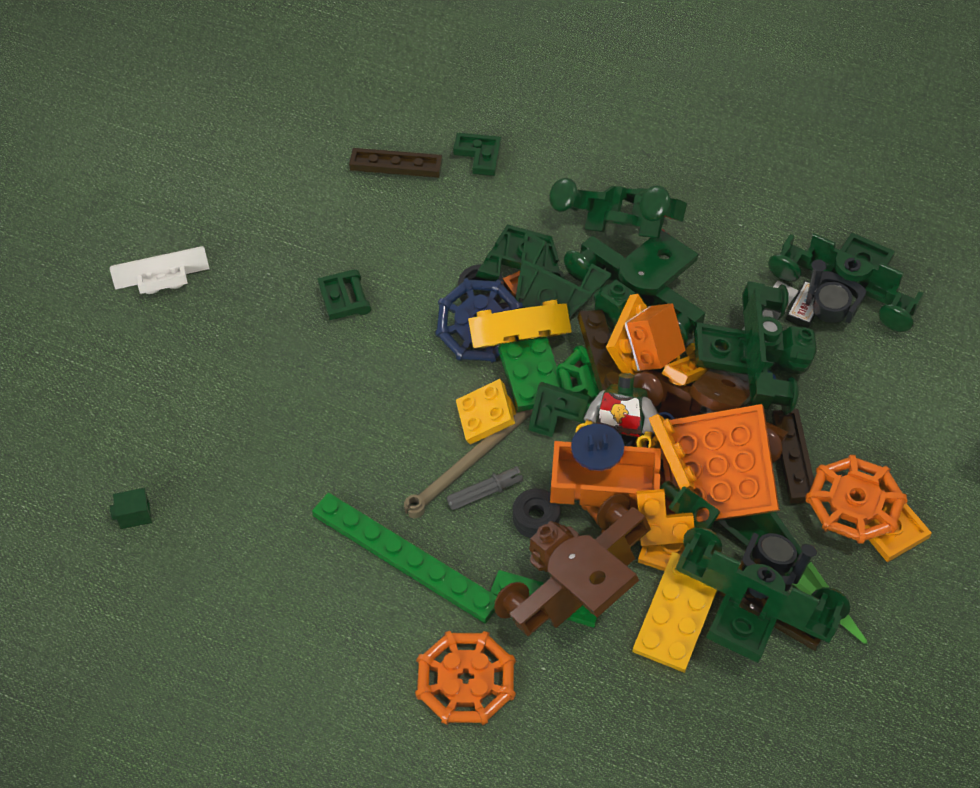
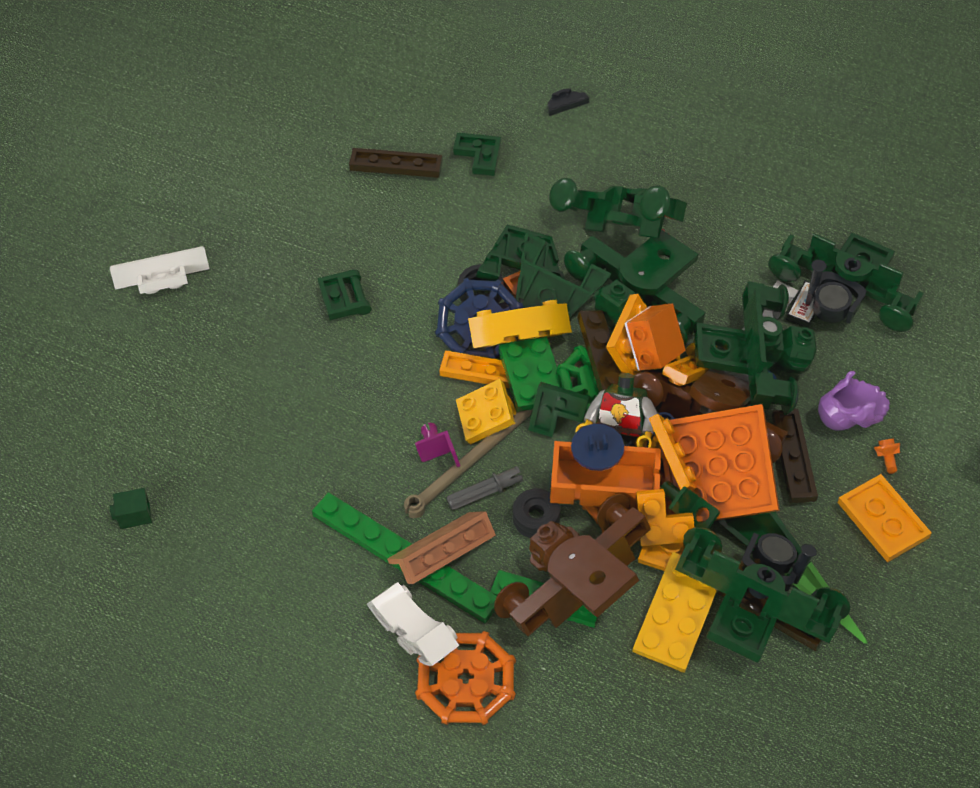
(415, 628): none -> white brick
(435, 444): none -> magenta bracket
(443, 546): none -> nougat panel
(472, 368): none -> light orange plate
(566, 100): none -> black tile
(852, 404): none -> medium lavender hair
(854, 511): orange plate -> none
(887, 449): none -> orange plate

